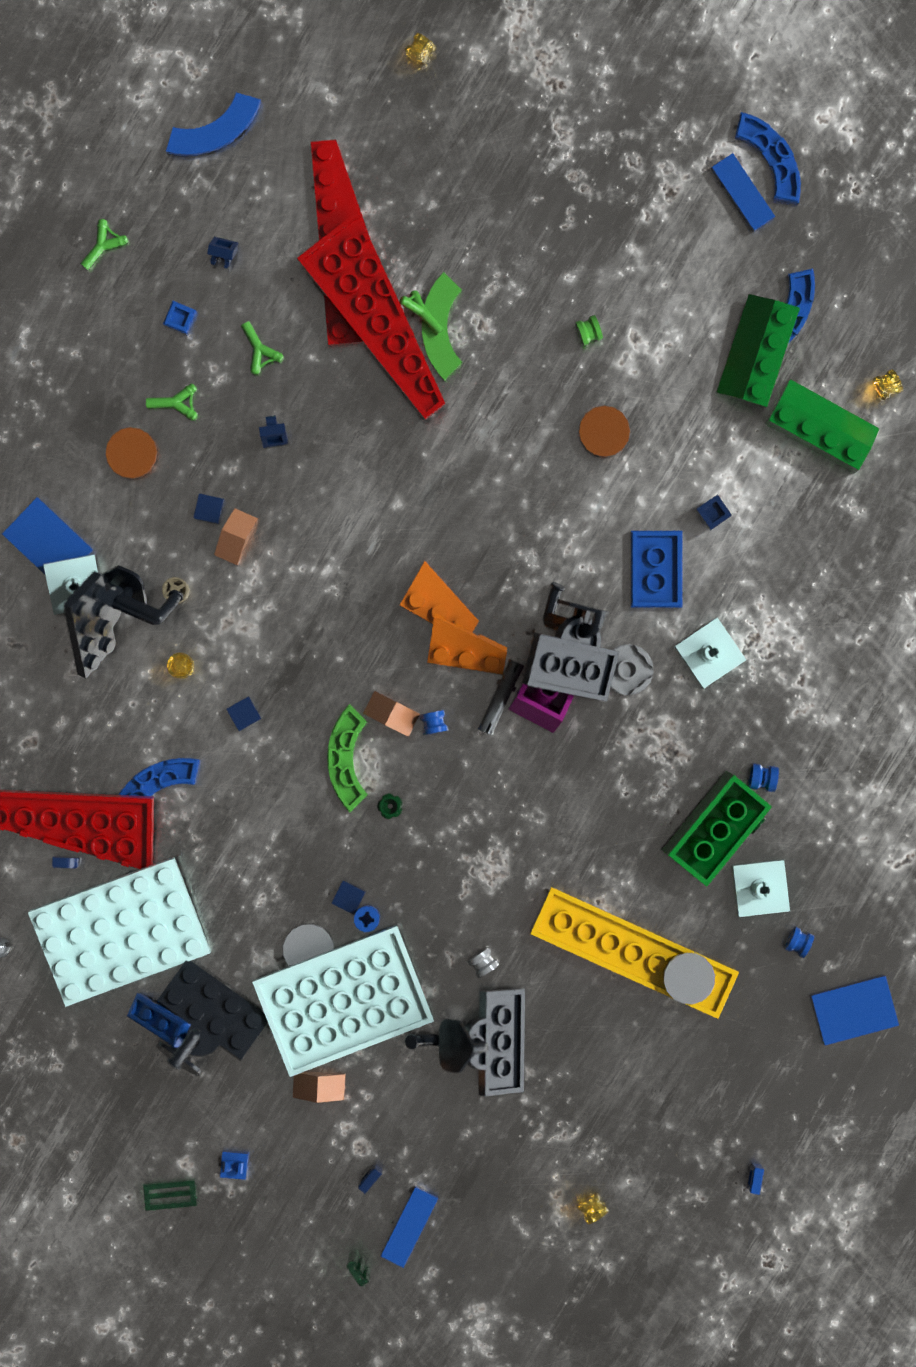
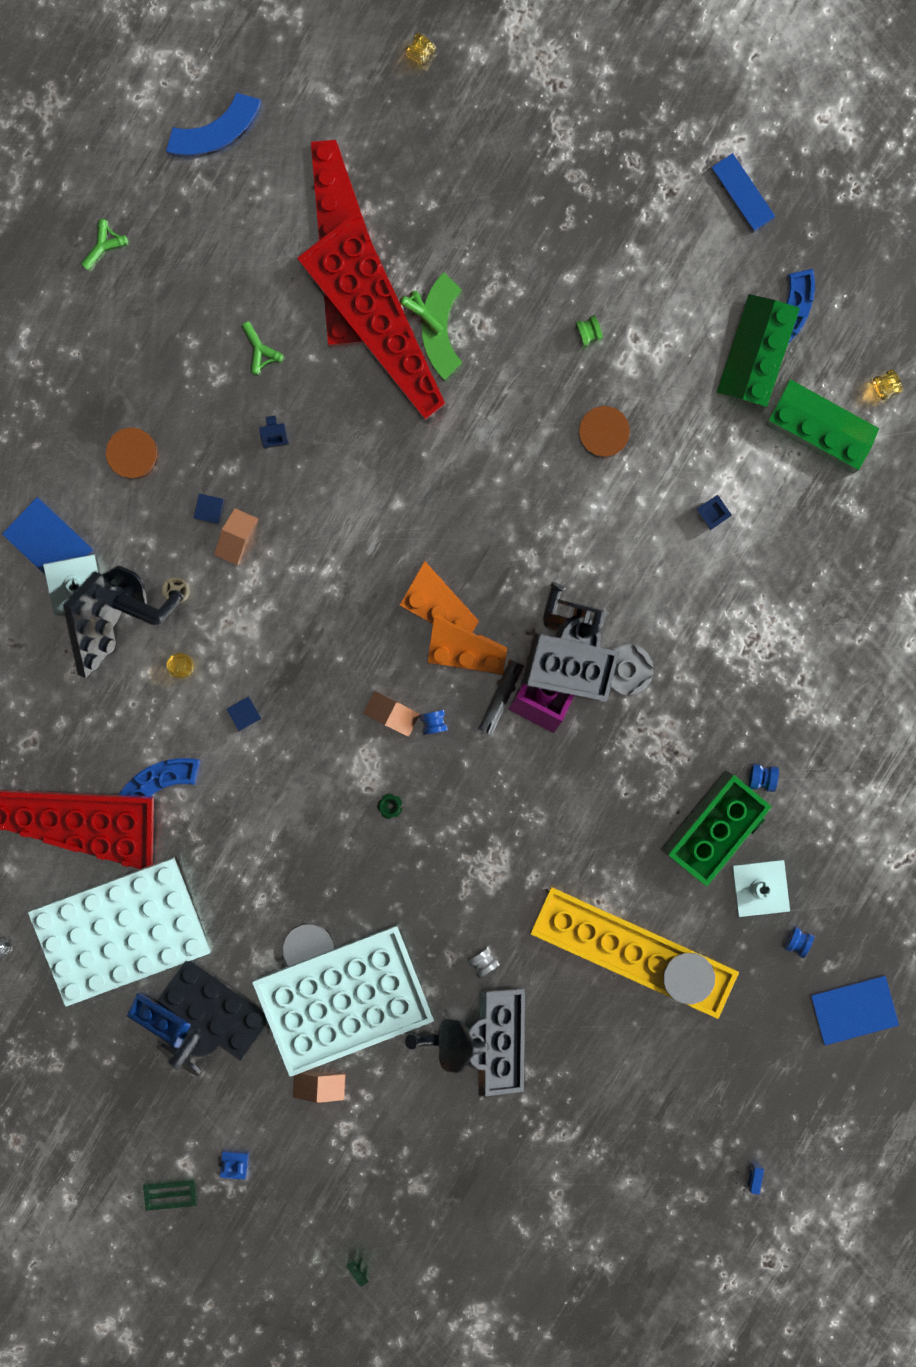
(65, 862): dark blue tile -> none
(176, 402): bright green piece -> none
(179, 317): blue tile -> none
(222, 248): dark blue tile -> none
(341, 758): bright green tile -> none
(348, 897): dark blue tile -> none
(369, 916): blue wheel -> none
(370, 1178): dark blue tile -> none
(409, 1226): blue tile -> none
(592, 1208): clear yellow wheel -> none
(656, 569): blue tile -> none
(710, 653): light aqua tile -> none
(775, 152): blue tile -> none

